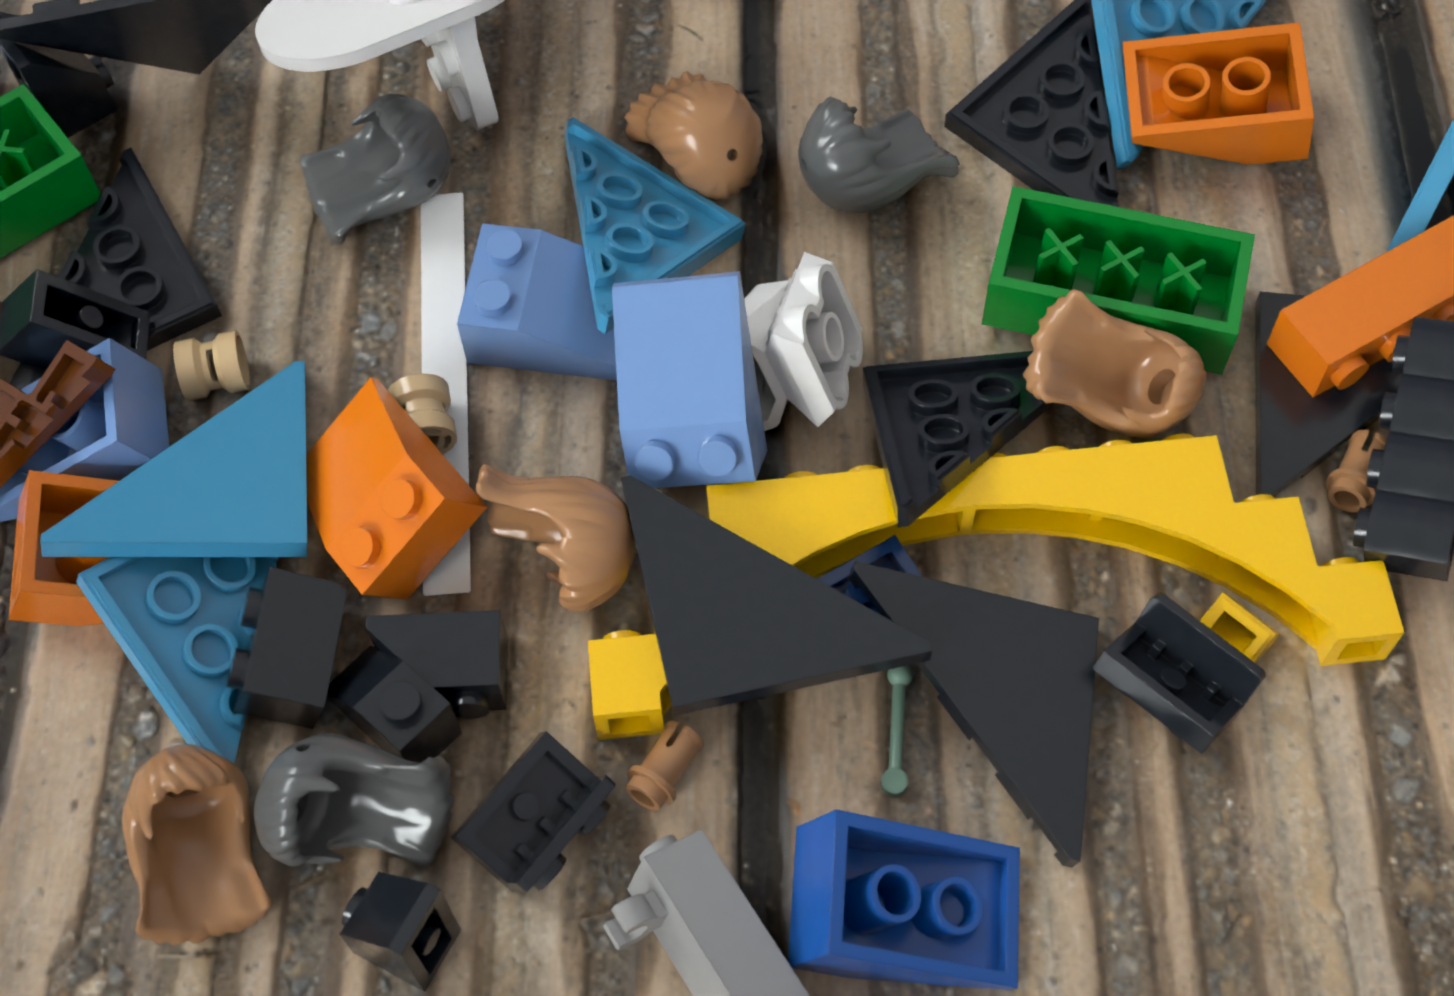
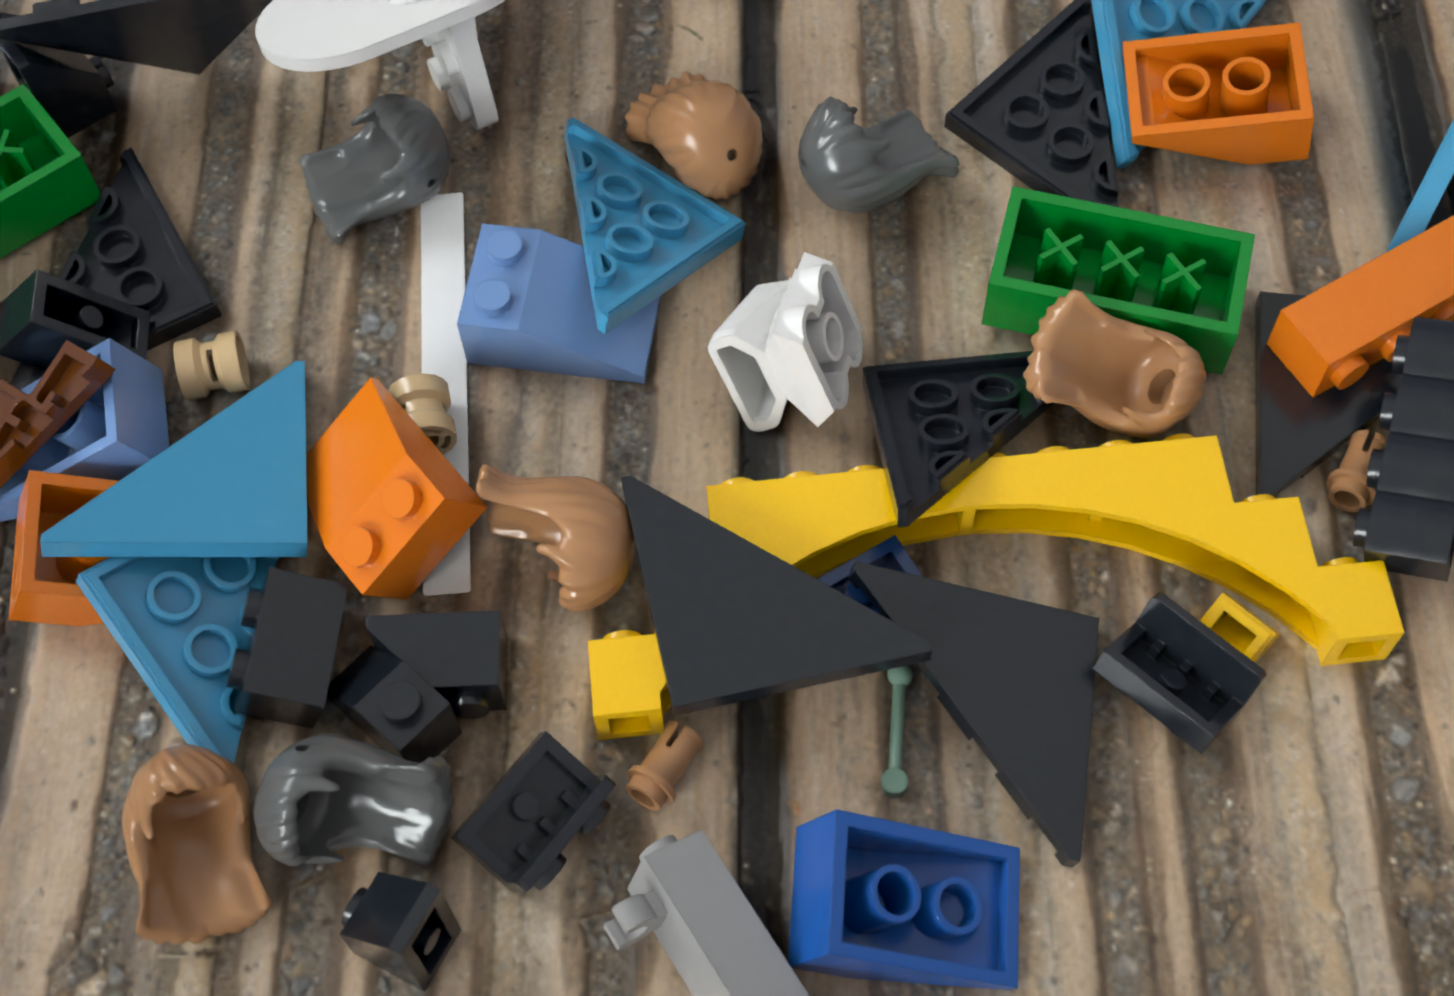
(687, 381): medium blue slope -> none

